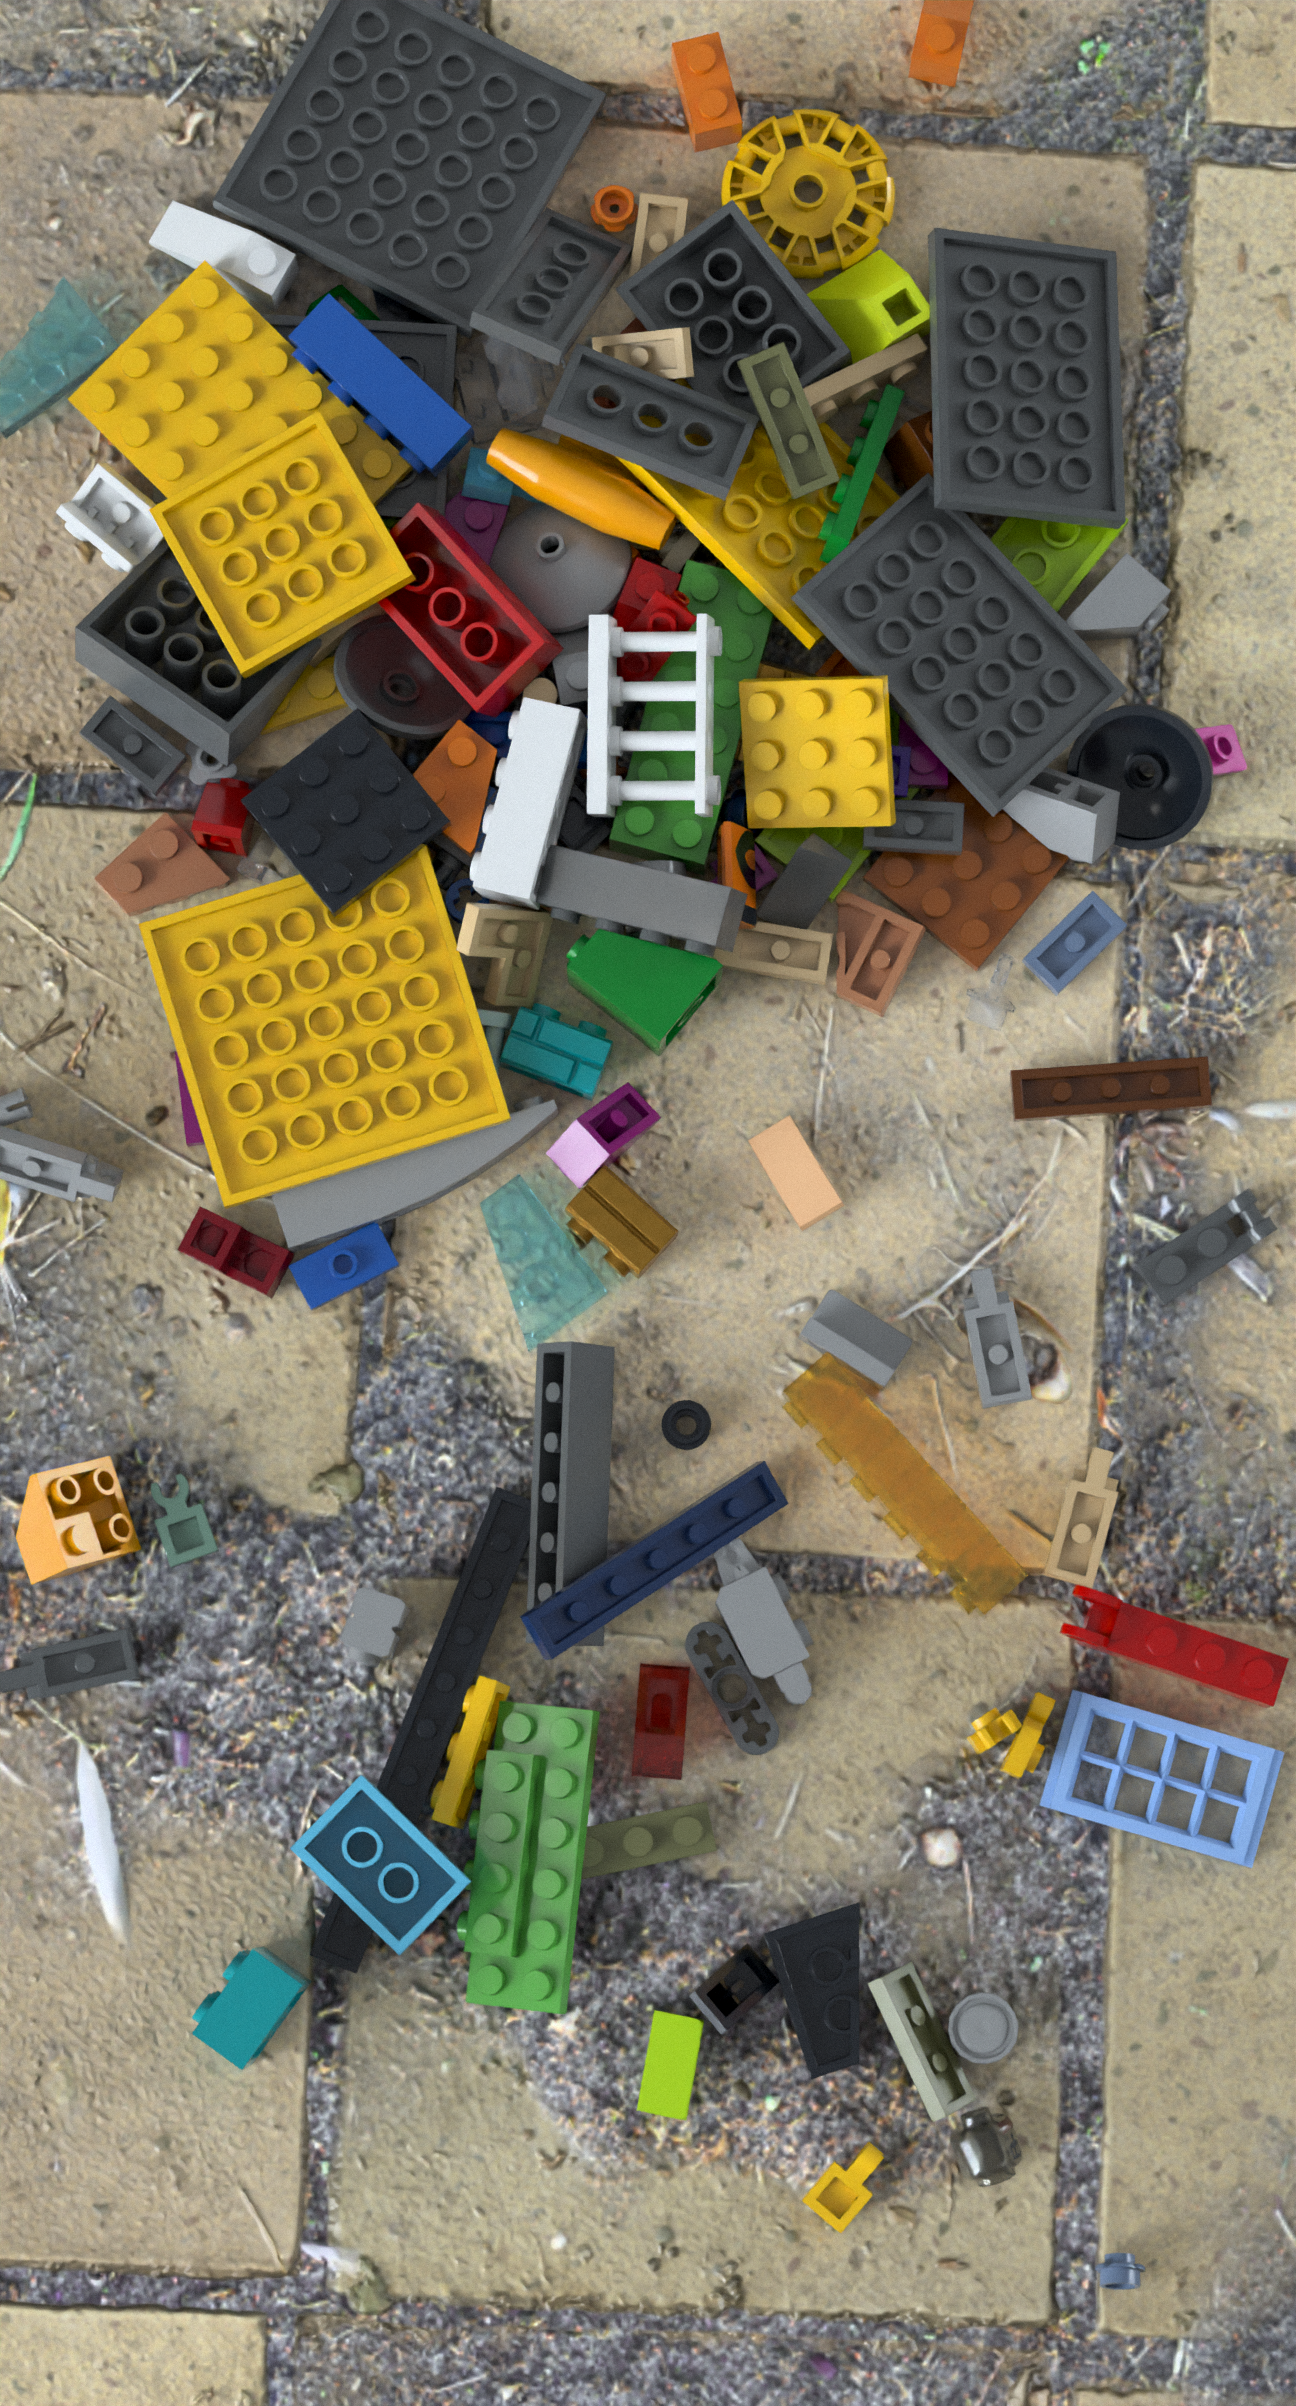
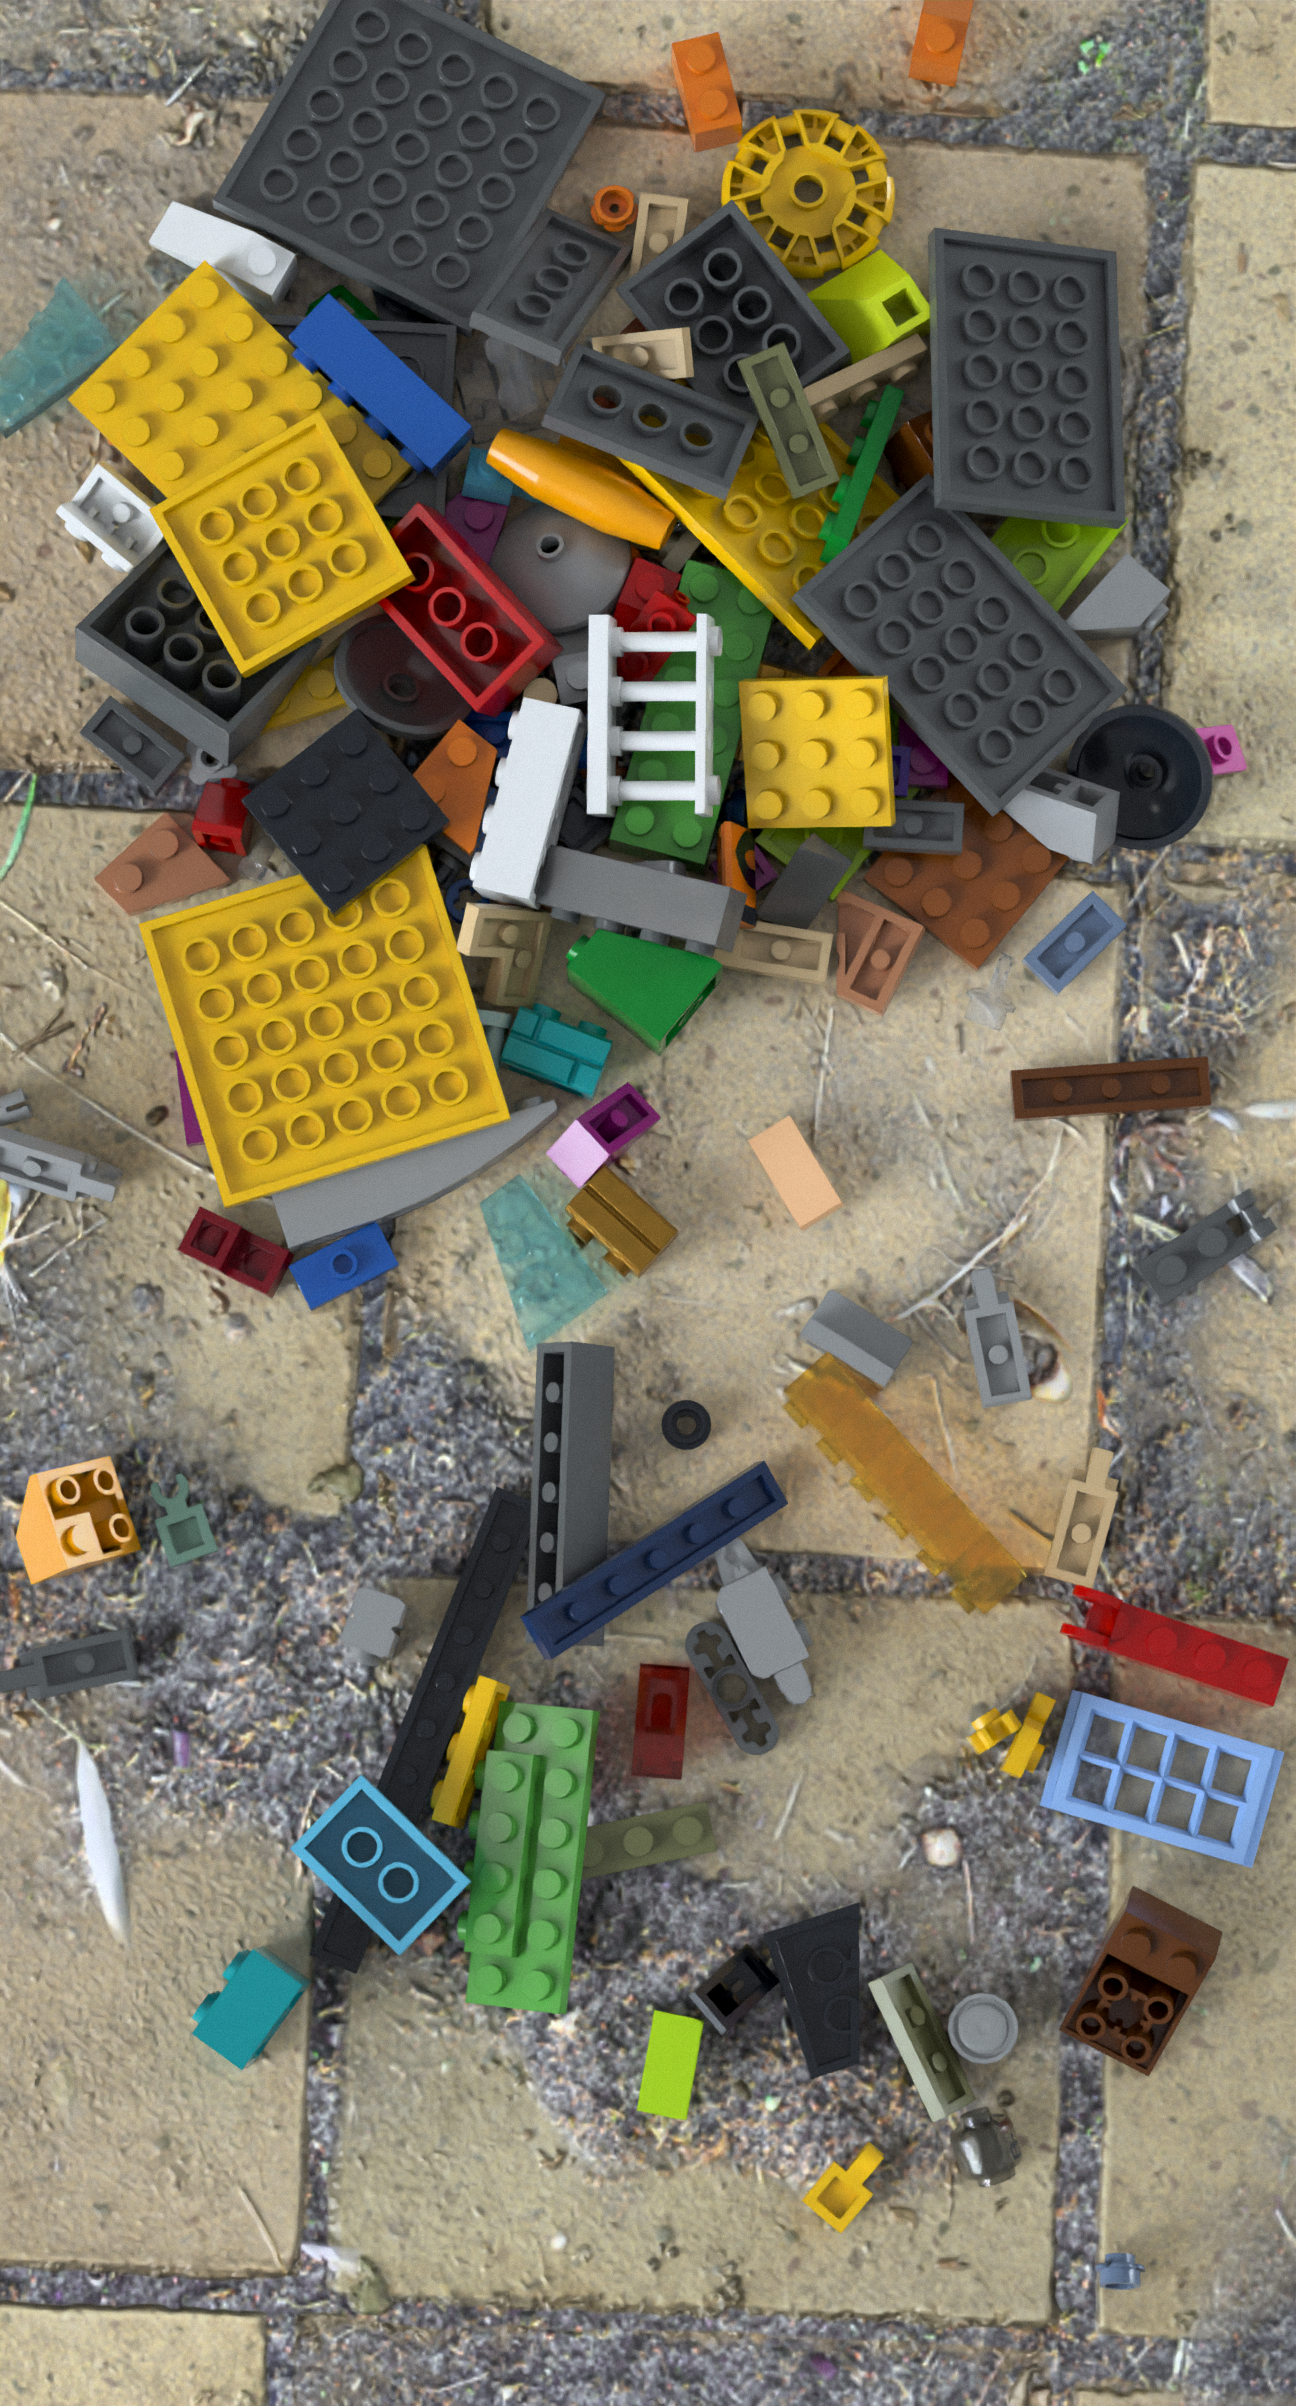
(1141, 1980): none -> reddish brown slope

